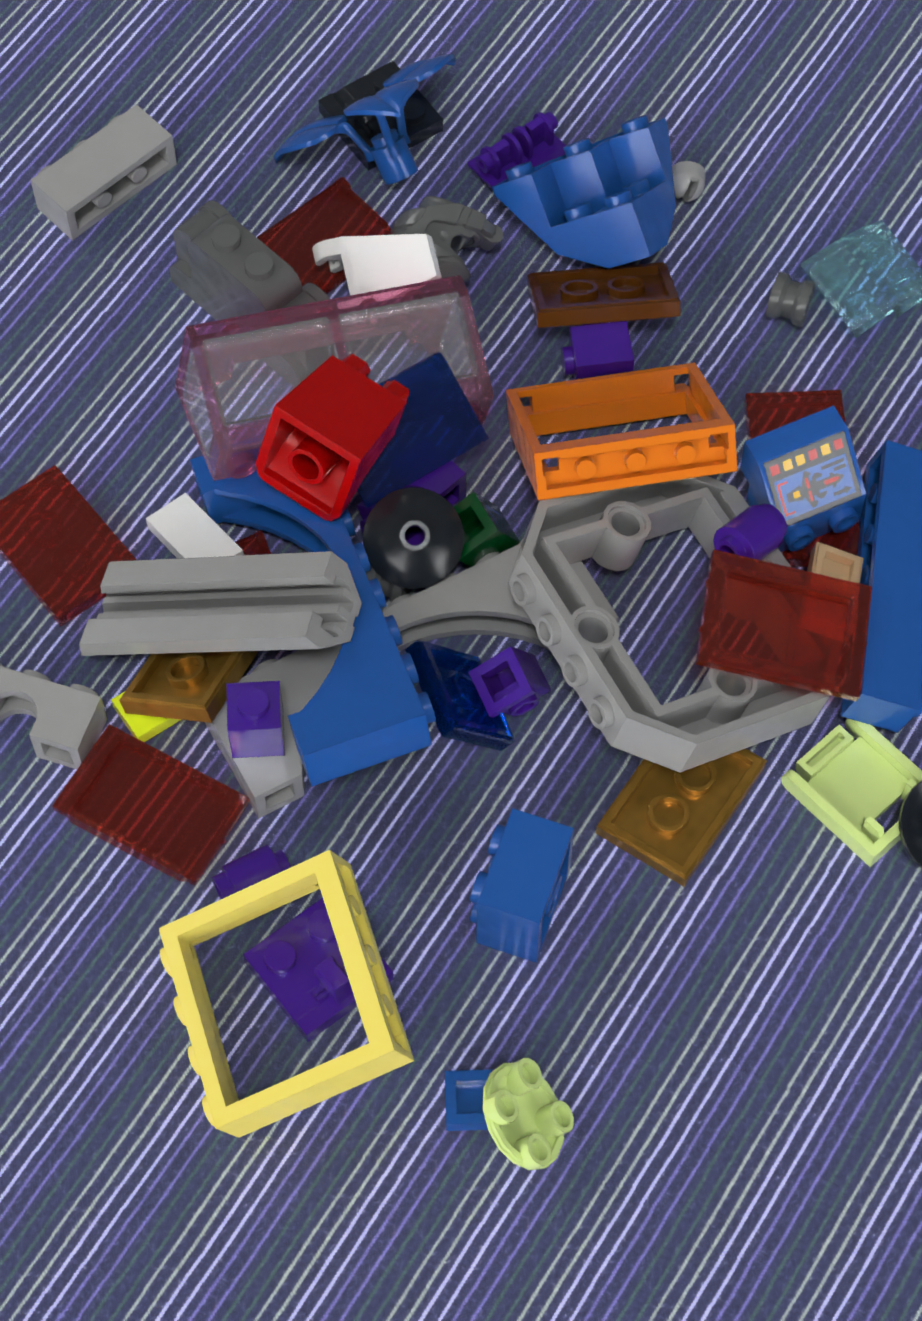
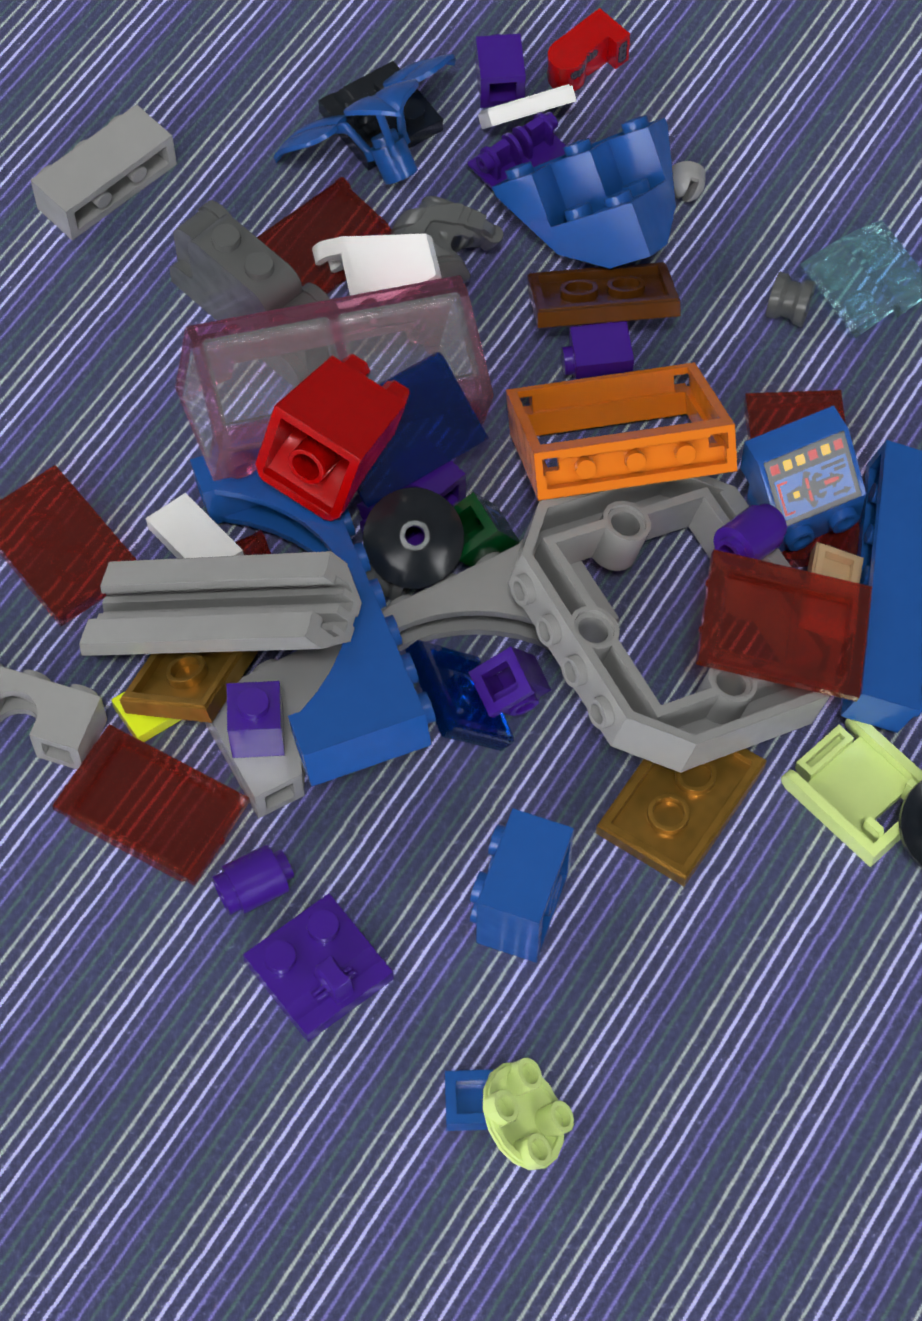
(387, 1039): light yellow window -> none
(500, 69): none -> dark purple brick
(526, 106): none -> white tile
(586, 49): none -> red leg

